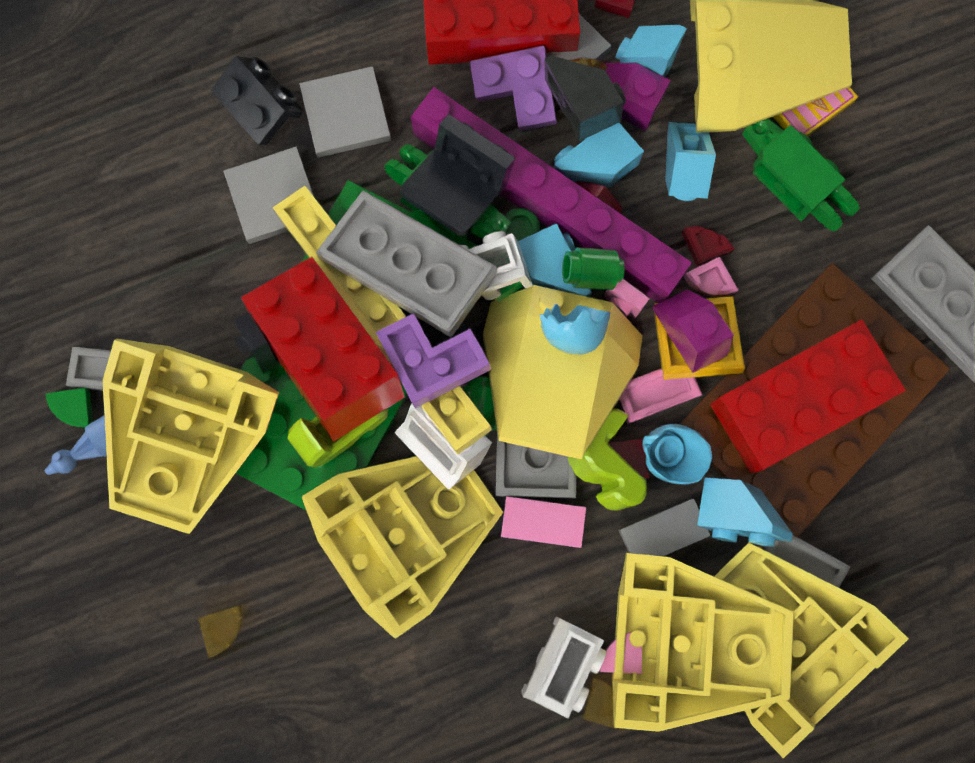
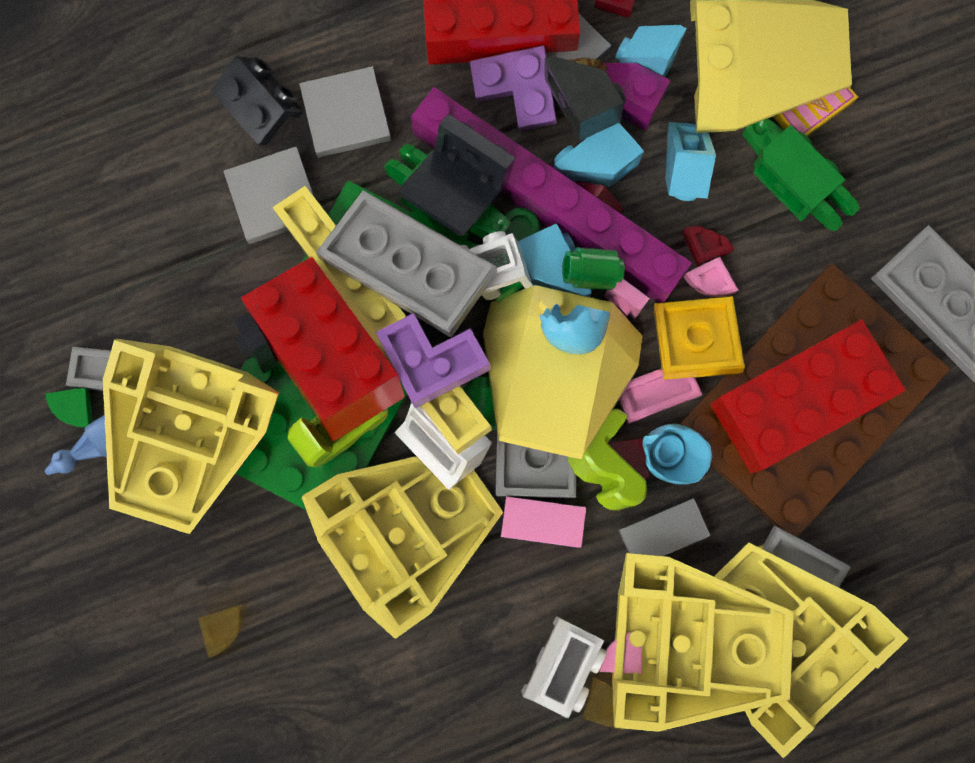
(695, 329): magenta slope -> none
(739, 509): medium azure slope -> none

